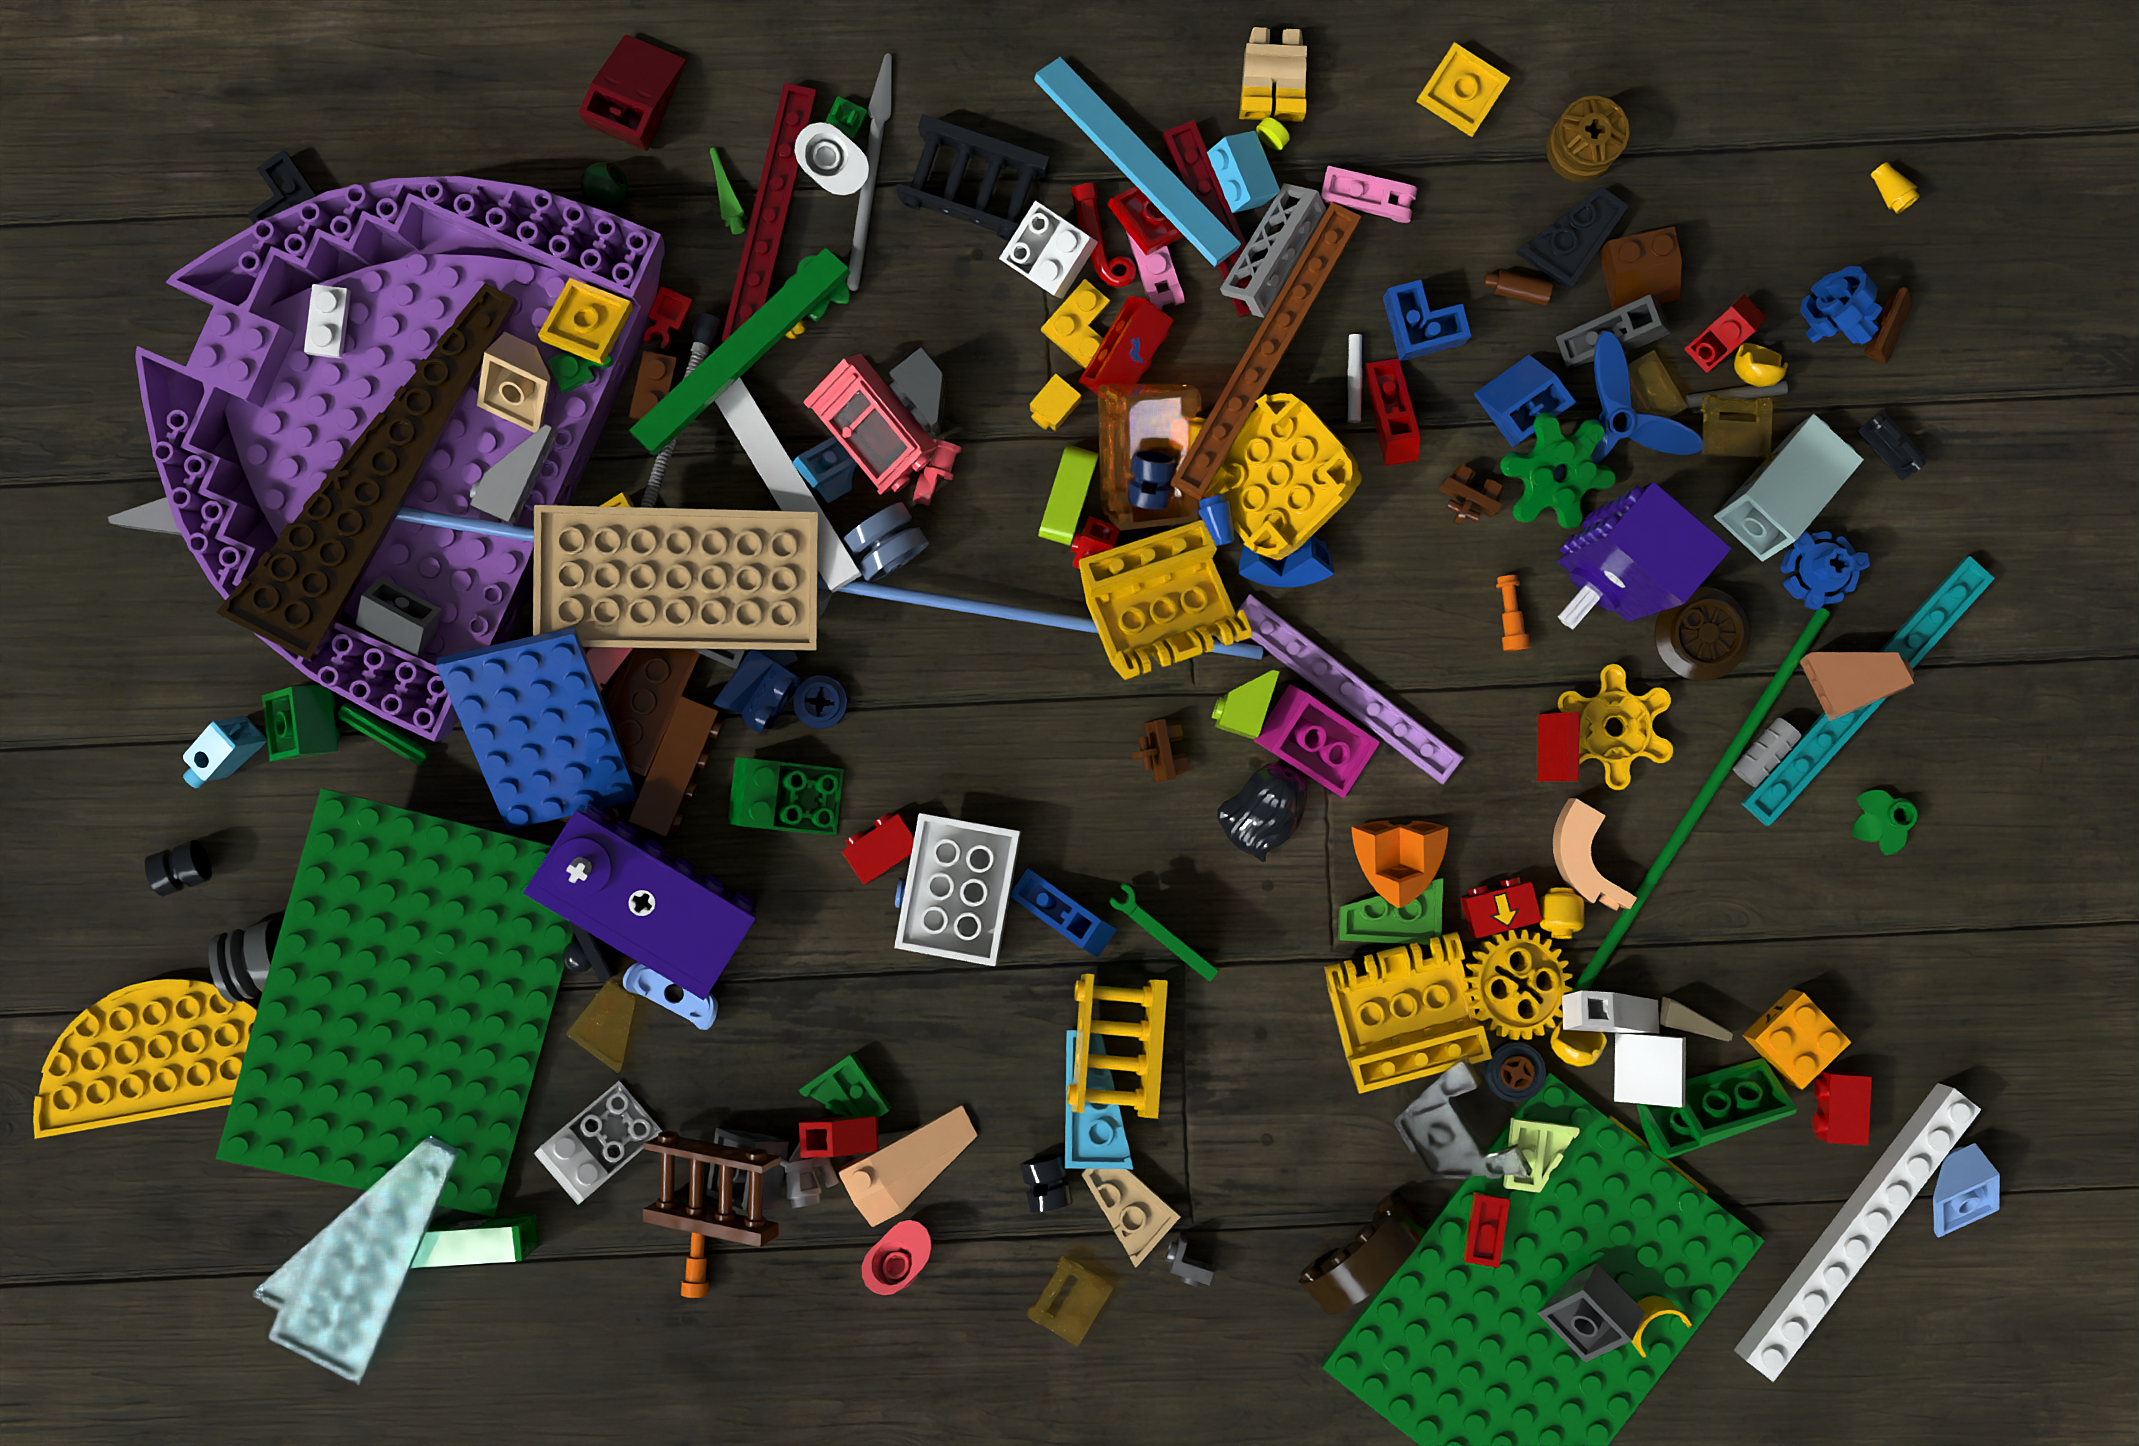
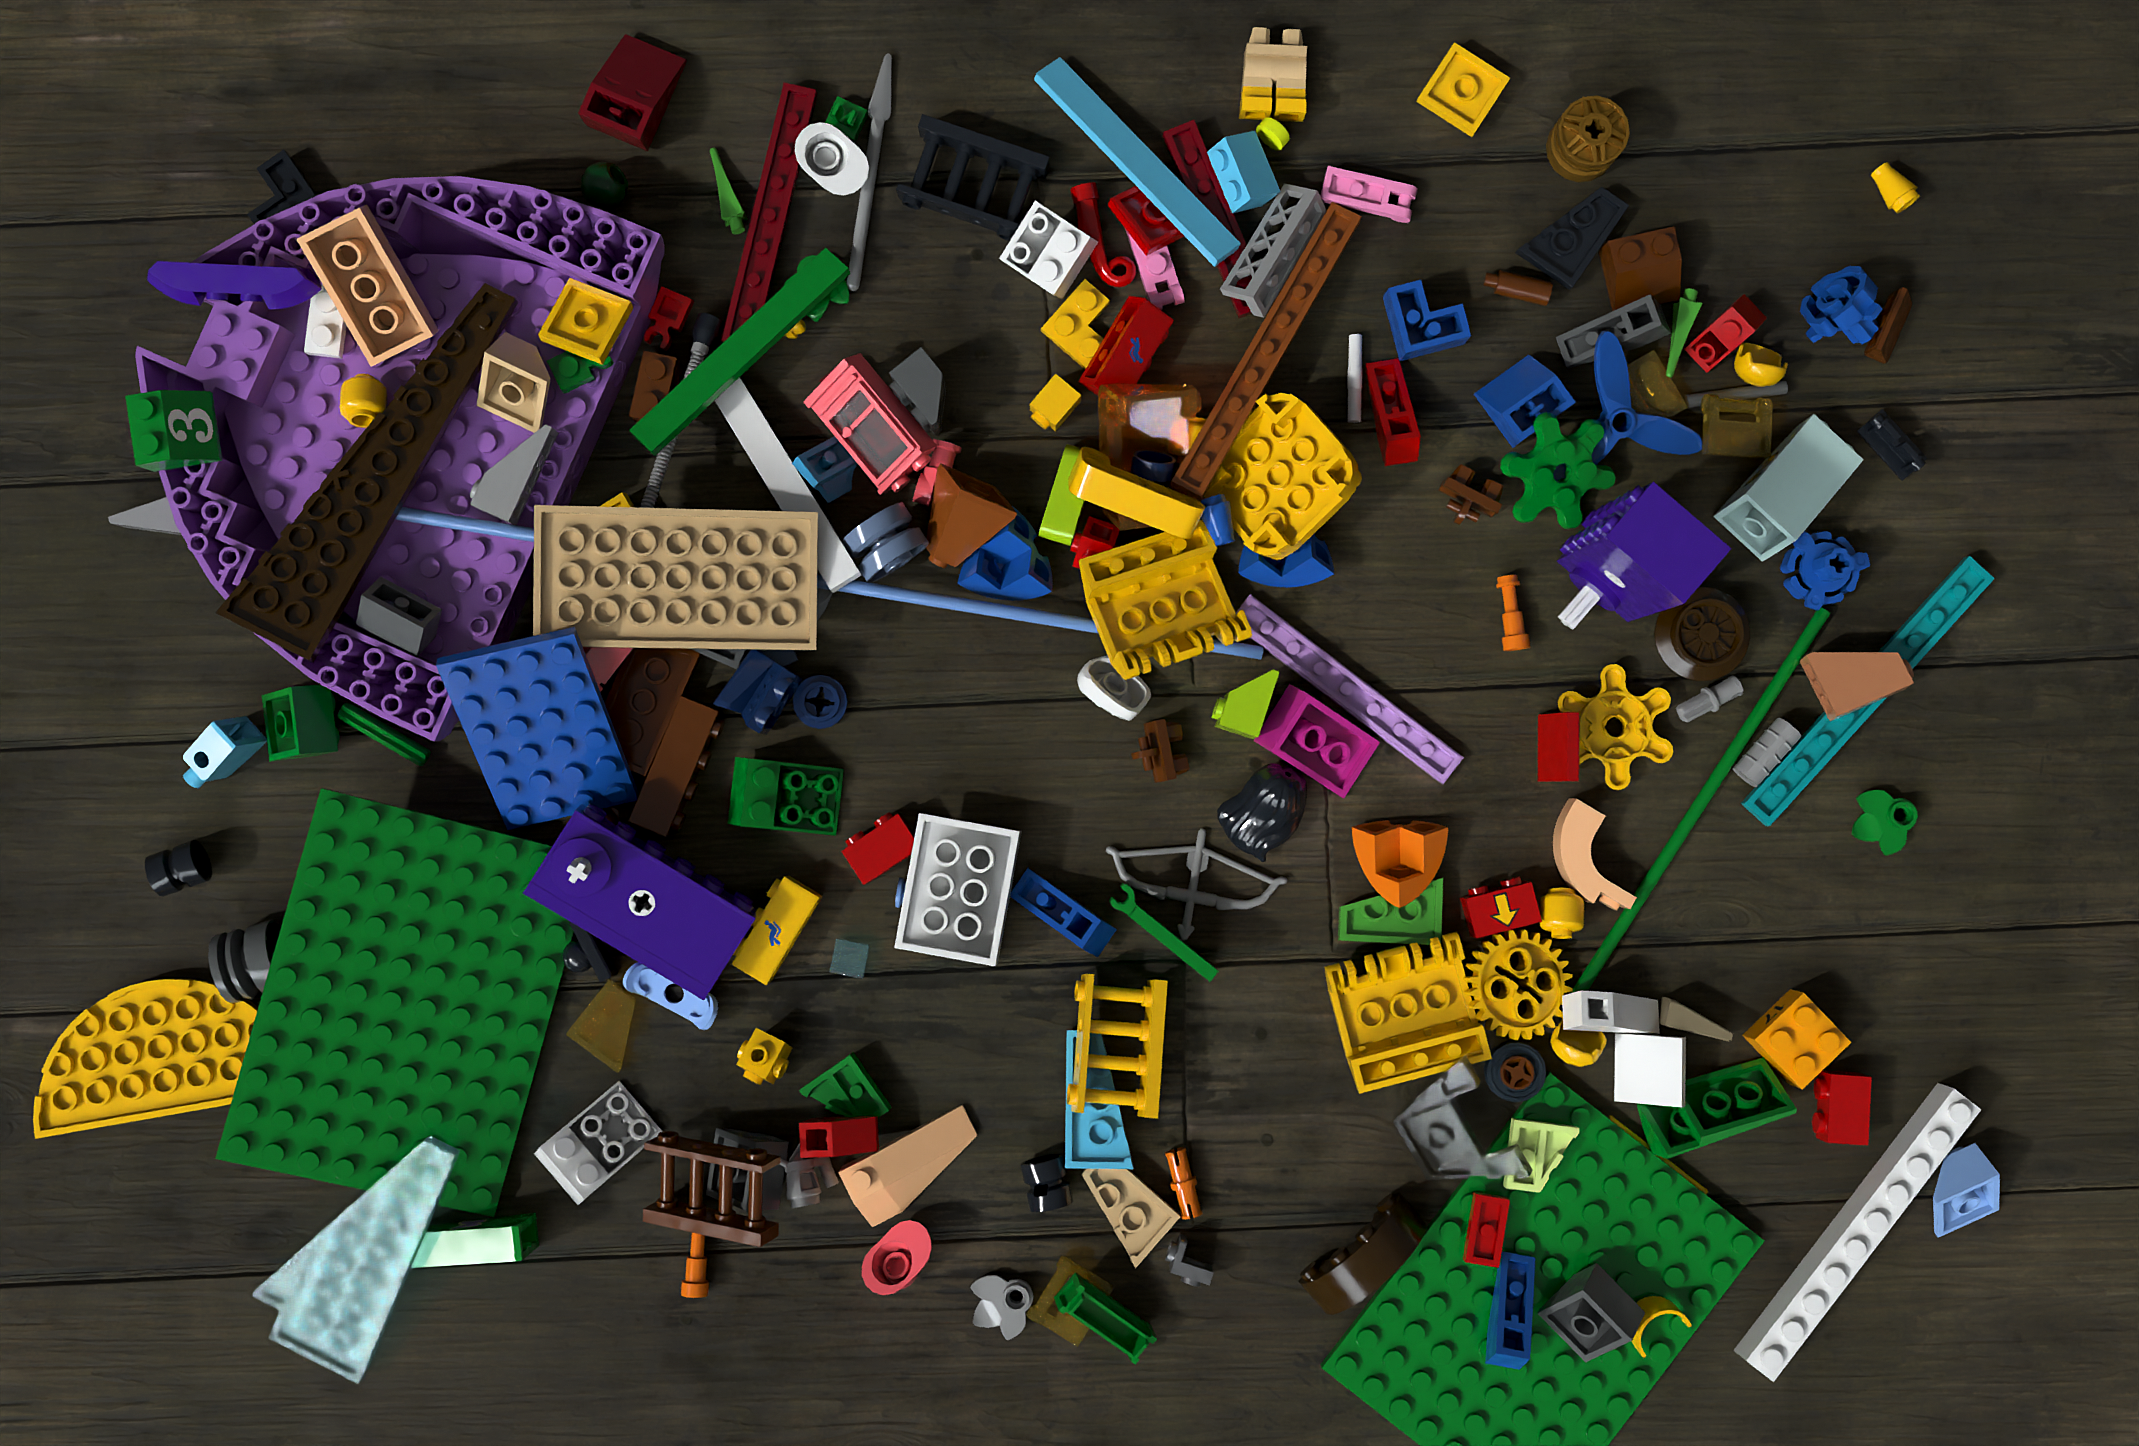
(173, 429): none -> green slope
(194, 281): none -> dark purple brick
(362, 399): none -> yellow head
(368, 285): none -> light nougat brick
(763, 1057): none -> yellow brick
(776, 929): none -> yellow brick
(849, 958): none -> clear light blue tile
(963, 516): none -> dark orange slope
(998, 1308): none -> light grey plate
(1008, 565): none -> blue brick
(1105, 1316): none -> green container
(1110, 691): none -> white piece
(1132, 495): none -> yellow beam
(1183, 1183): none -> orange pin
(1196, 862): none -> light grey piece
(1511, 1312): none -> blue slope
(1683, 318): none -> bright green piece
(1710, 699): none -> light grey axle

